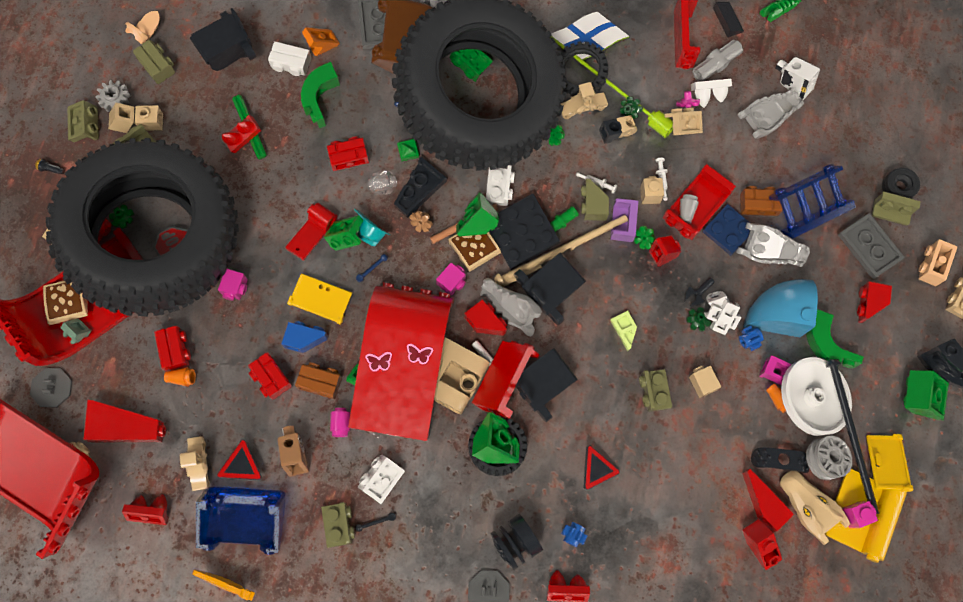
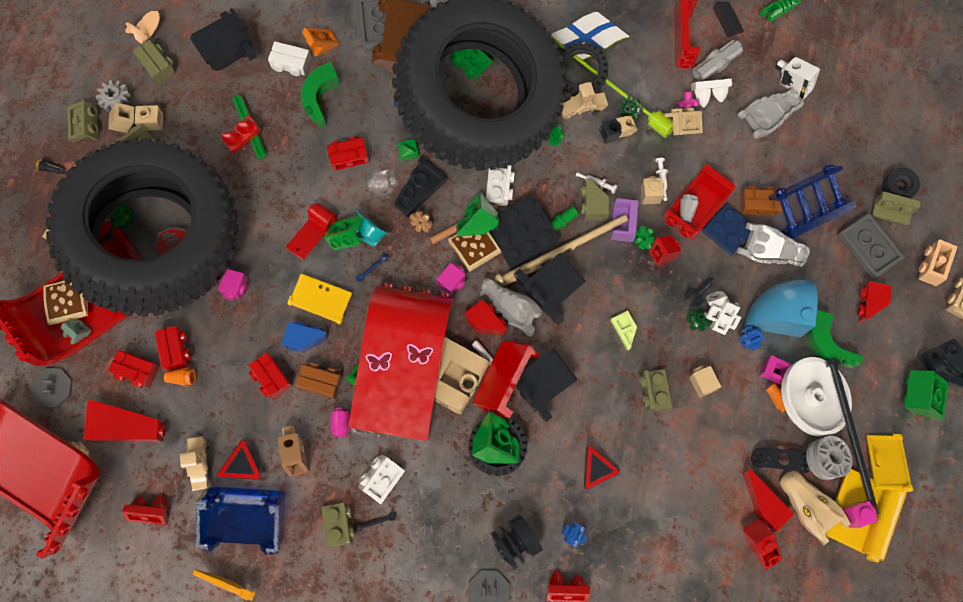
(133, 368): none -> red brick

